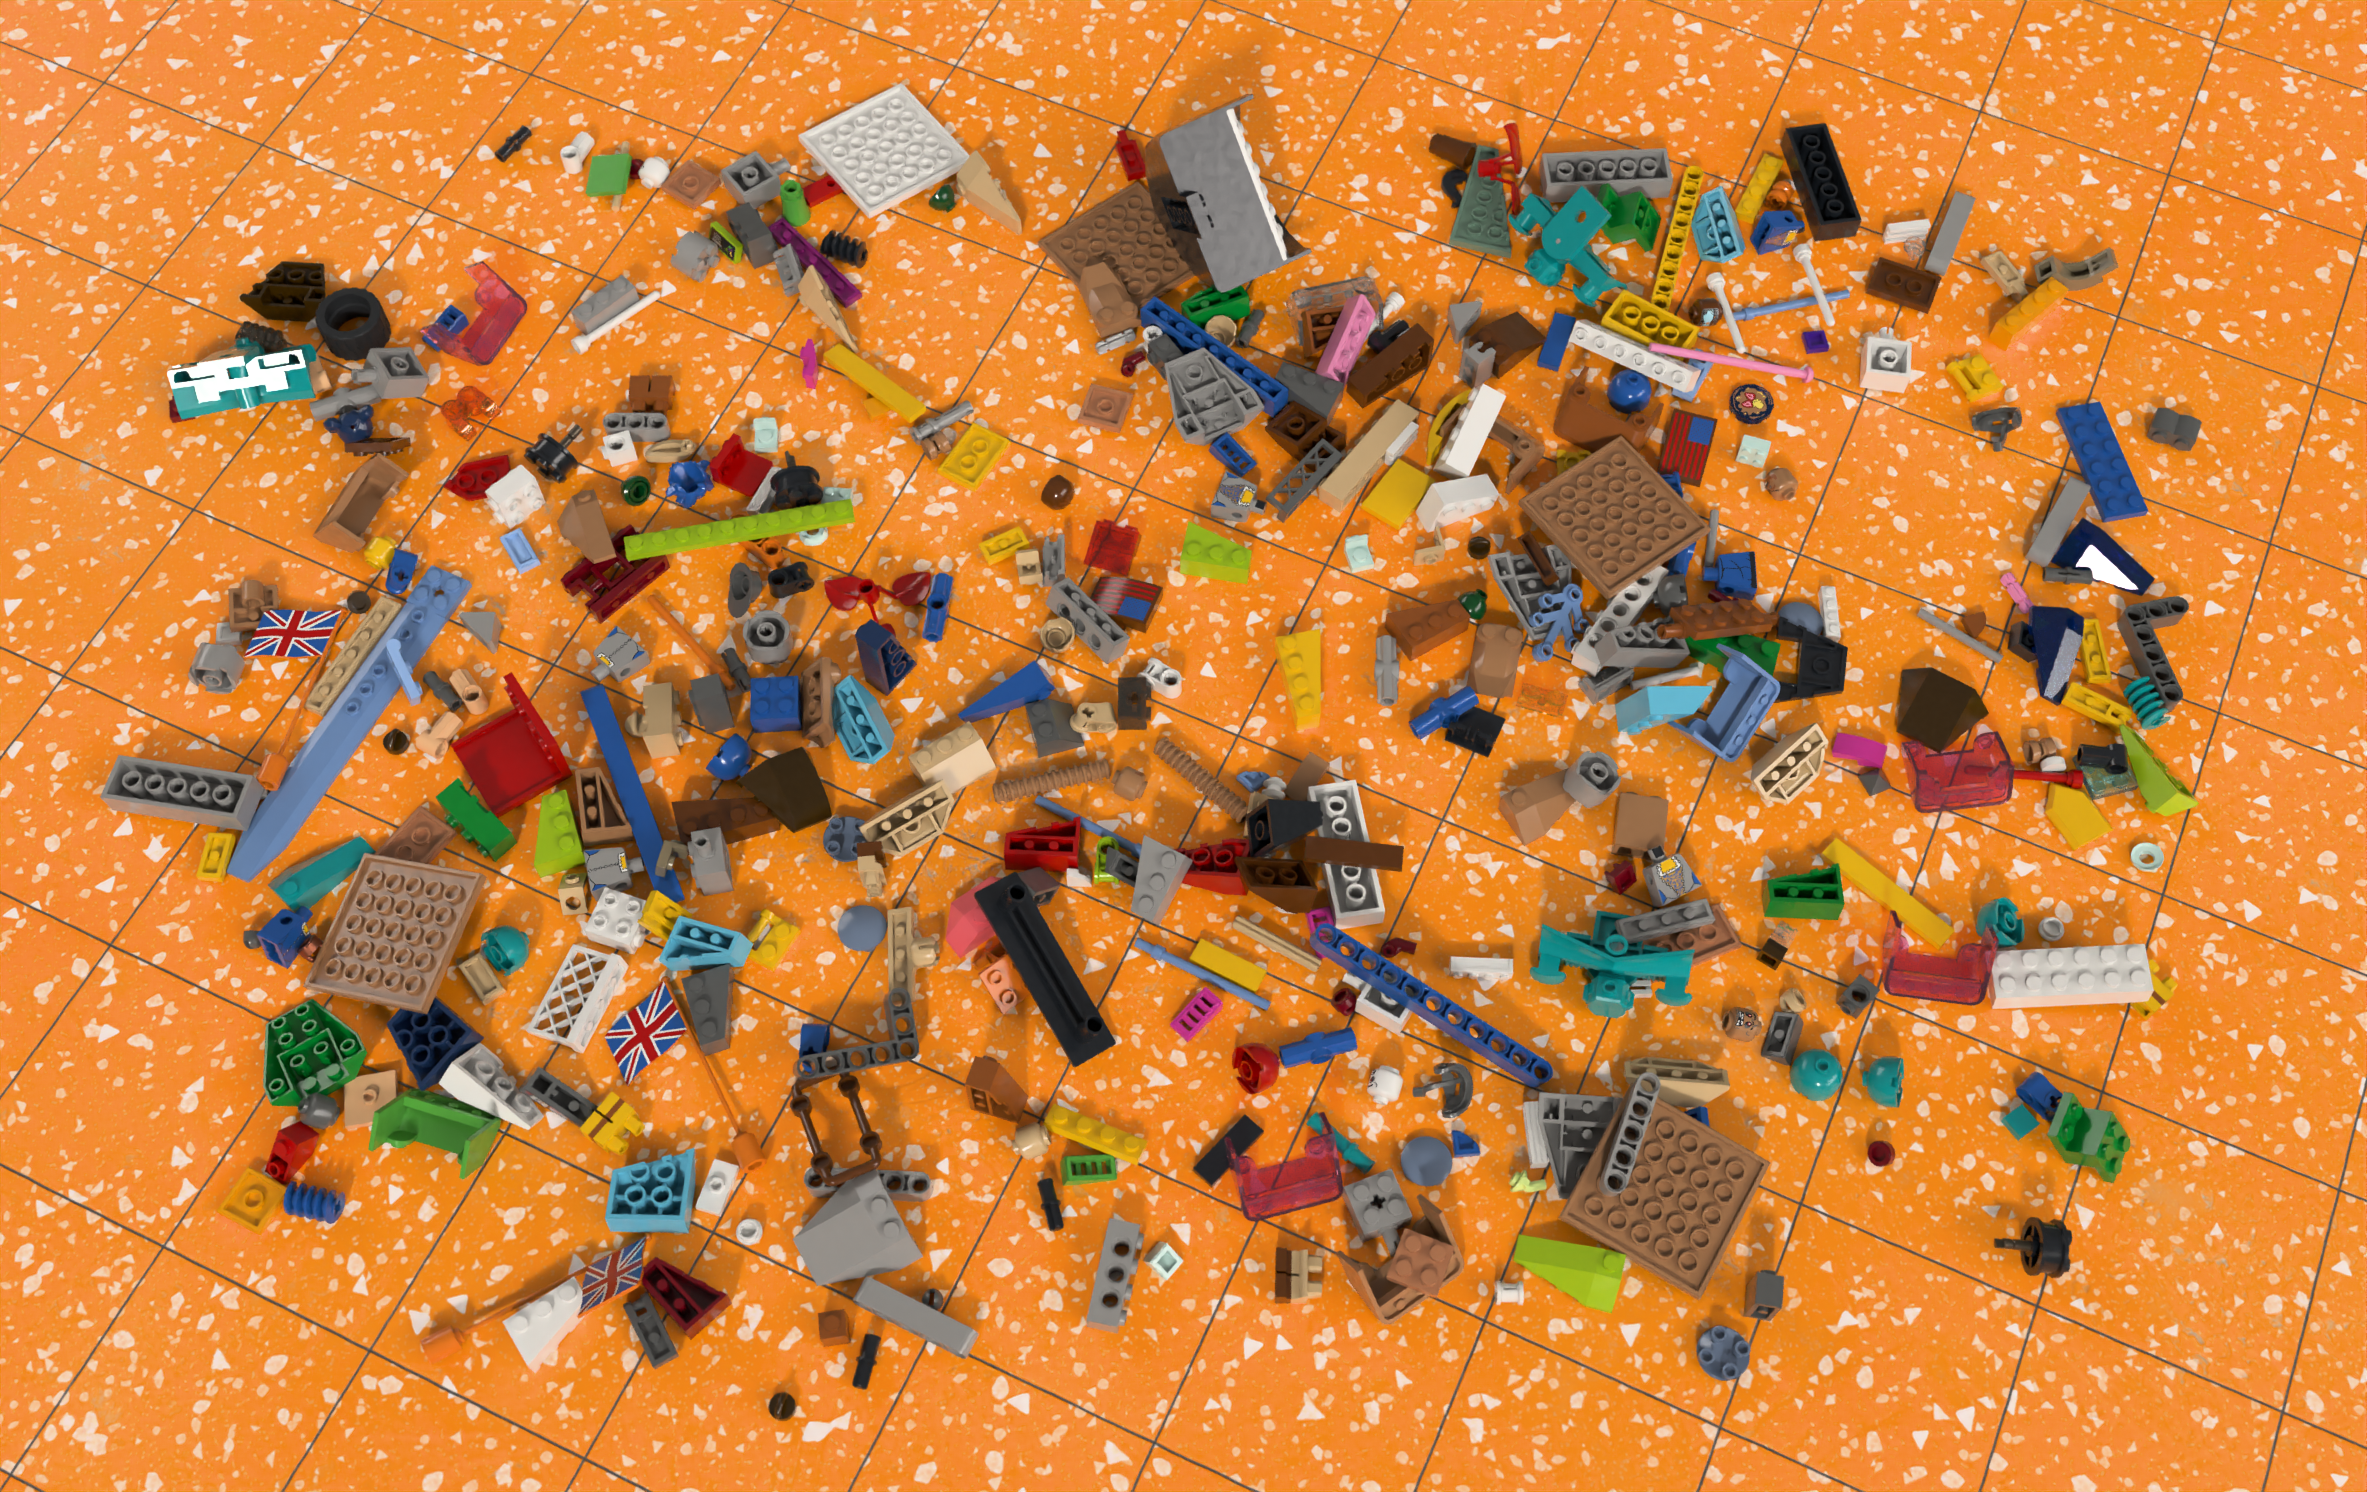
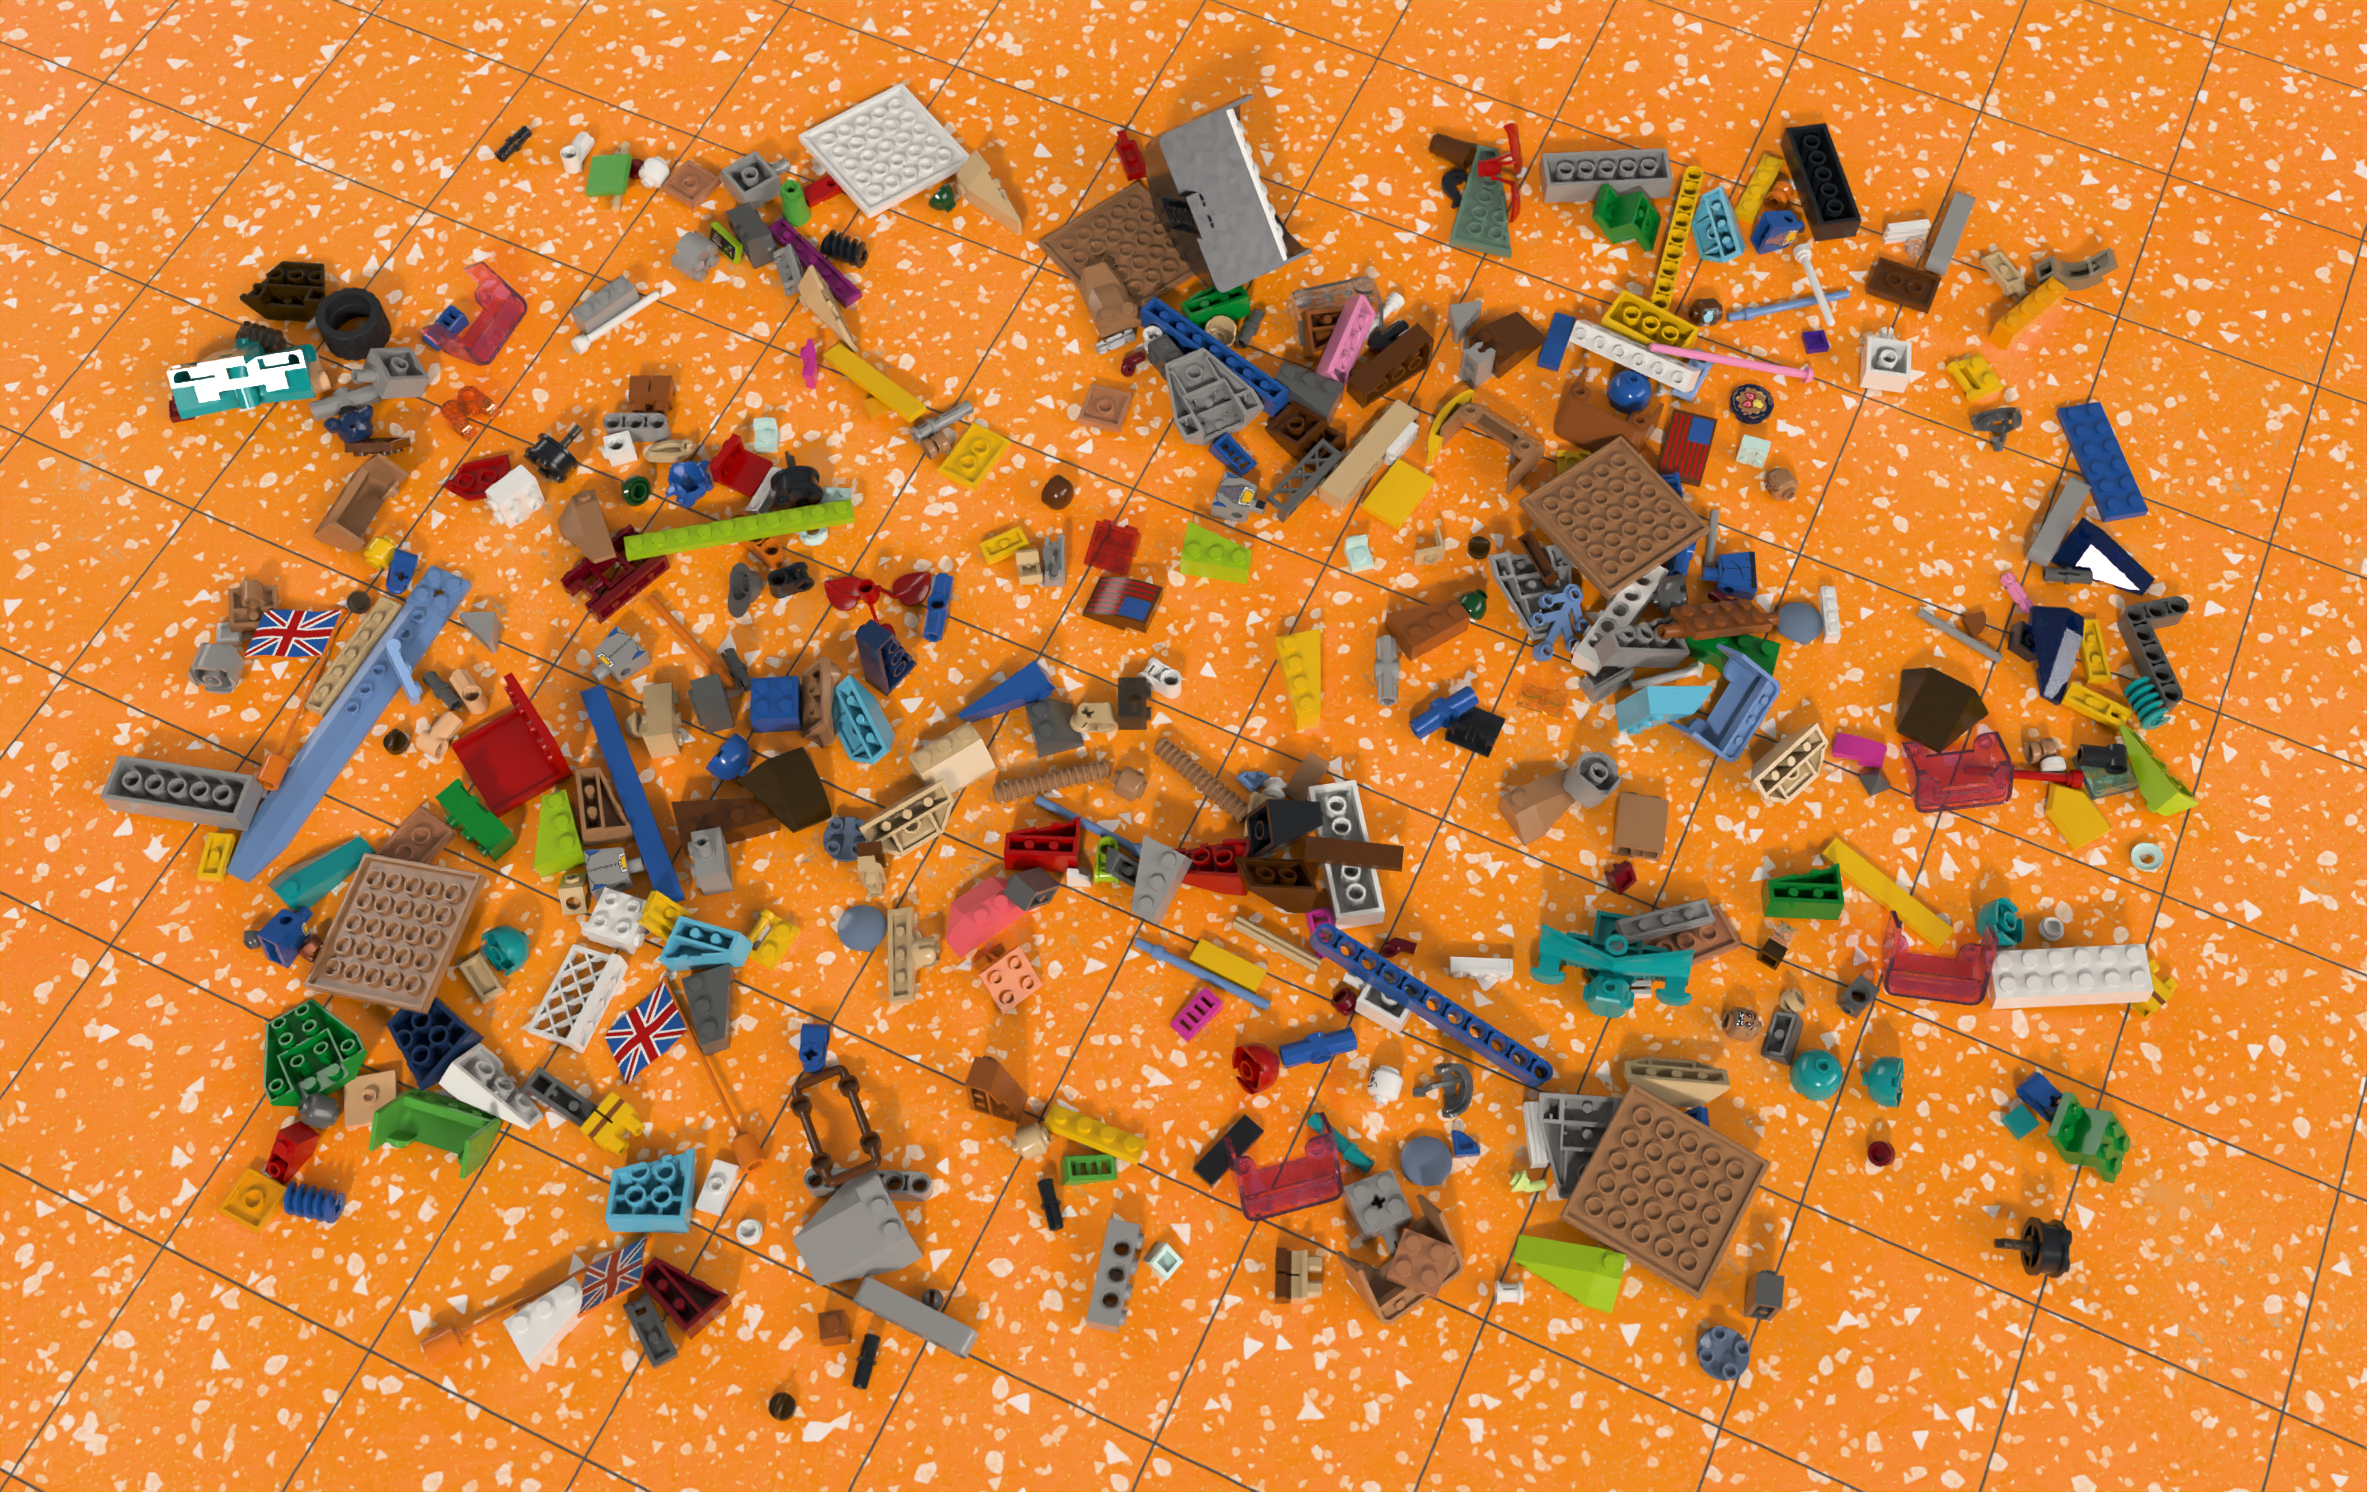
(520, 551): light blue tile -> none
(667, 856): dark tan bracket -> none
(768, 637): light grey brick -> none
(868, 1052): dark grey beam -> none
(1044, 969): black piece -> none
(1057, 635): tan hair -> none
(1089, 620): light grey brick -> none
(1456, 500): white wedge -> none
(1470, 433): white wedge -> none
(1495, 660): medium nougat slope -> none
(1567, 242): teal piece -> none
(1636, 1123): light grey beam -> none
(1668, 877): torso -> none
(1716, 284): white piece -> none
(1819, 664): black wing -> none
(2174, 429): dark grey brick -> none

